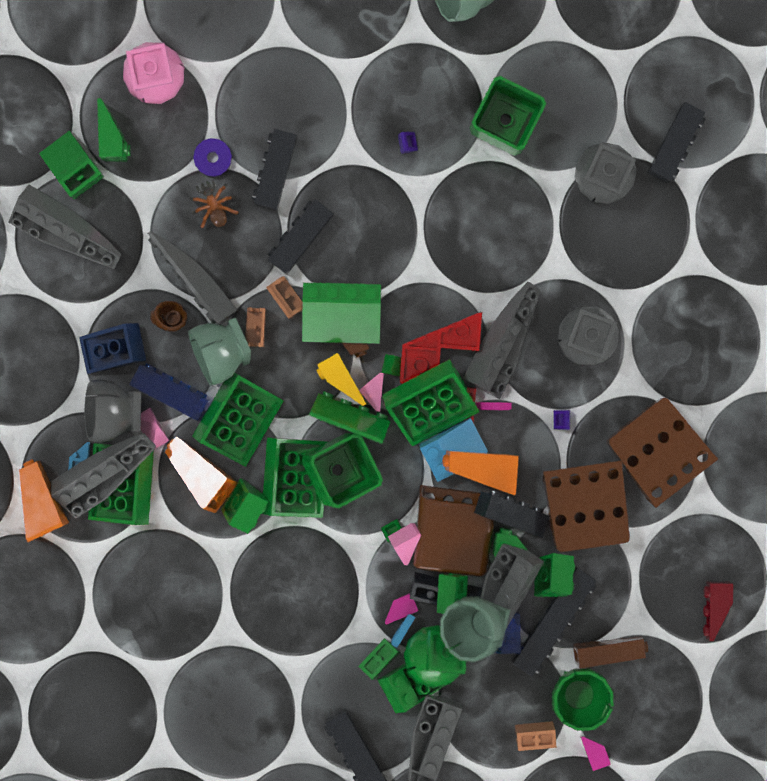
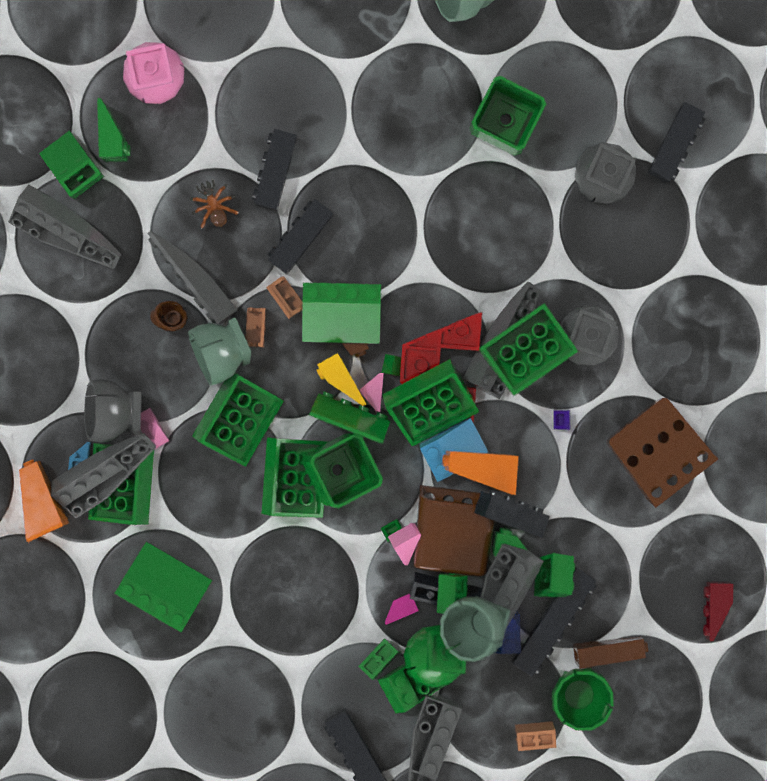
(112, 348): dark blue slope -> none
(163, 586): none -> green slope
(169, 392): clear blue brick -> none
(203, 478): slope -> none
(212, 146): dark purple tile -> none
(244, 506): green slope -> none
(401, 631): dark azure tile -> none
(407, 142): dark purple slope -> none
(493, 406): dark pink tile -> none
(528, 350): none -> green slope
(587, 507): reddish brown piece -> none
(596, 753): dark pink tile -> none

